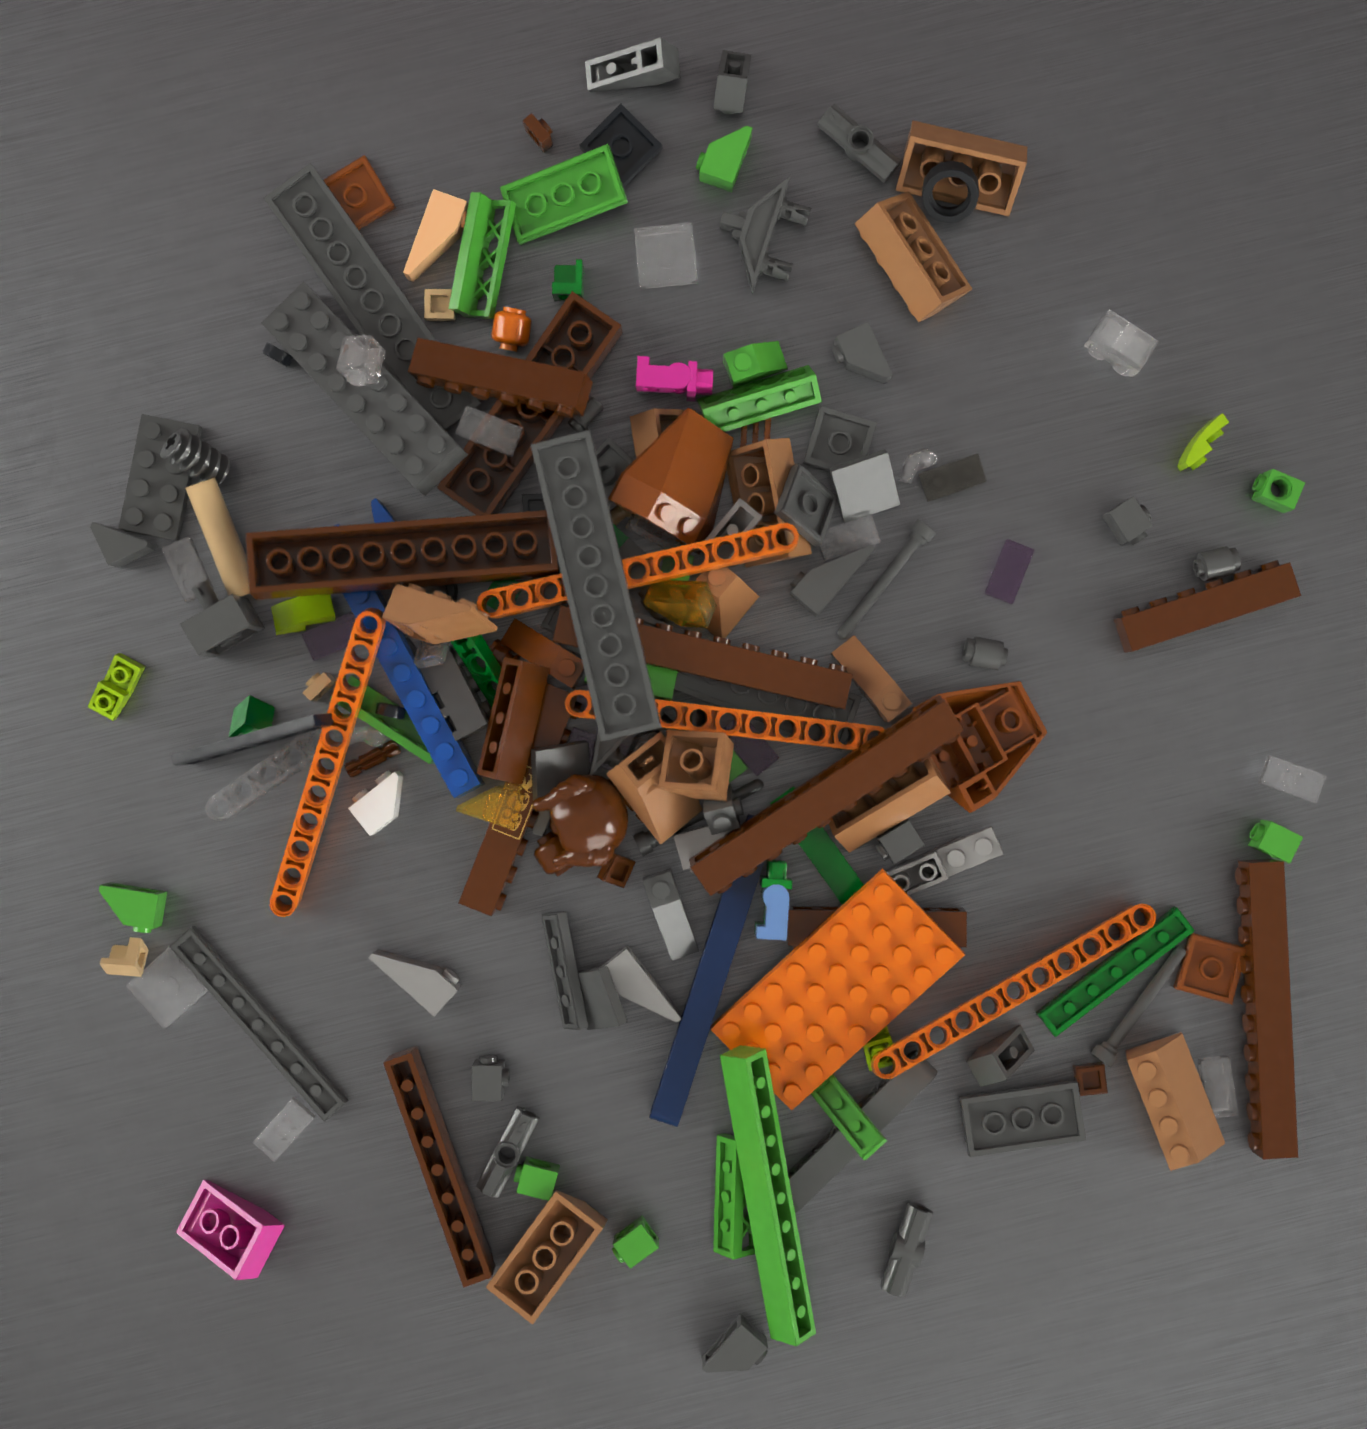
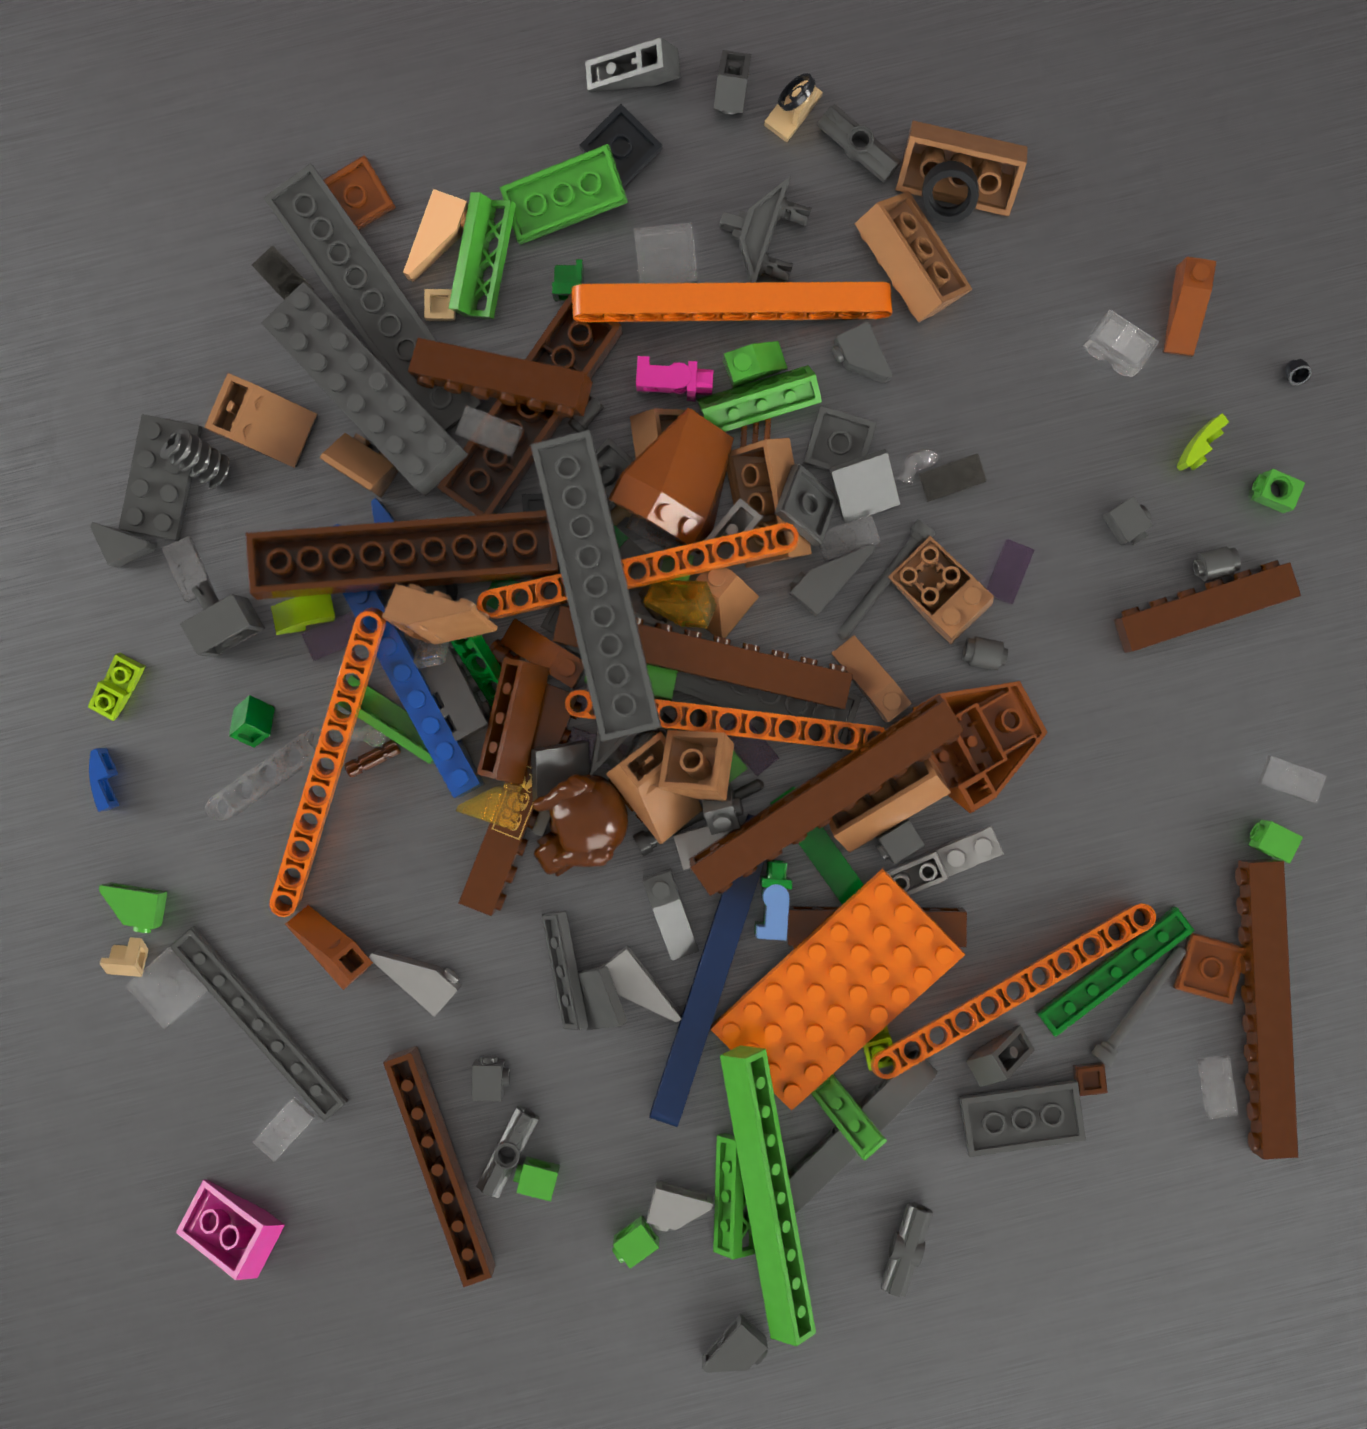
(100, 770): none -> blue slope
(220, 535): tan brick -> none
(252, 739): black tile -> none
(260, 420): none -> medium nougat slope
(277, 354): black tile -> none
(278, 272): none -> clear smoke slope
(319, 685): tan plate -> none
(329, 946): none -> dark orange slope
(361, 360): clear brick -> none
(361, 463): none -> medium nougat slope
(380, 805): white slope -> none
(390, 710): black tile -> none
(511, 328): orange head -> none
(538, 131): reddish brown plate -> none
(546, 1255): medium nougat slope -> none
(617, 870): reddish brown tile -> none
(676, 1206): none -> light grey slope
(724, 159): bright green slope -> none
(731, 301): none -> orange beam
(793, 106): none -> tan piece
(941, 590): none -> medium nougat slope
(1175, 1100): medium nougat slope -> none
(1188, 304): none -> dark orange slope
(1302, 369): none -> black hinge

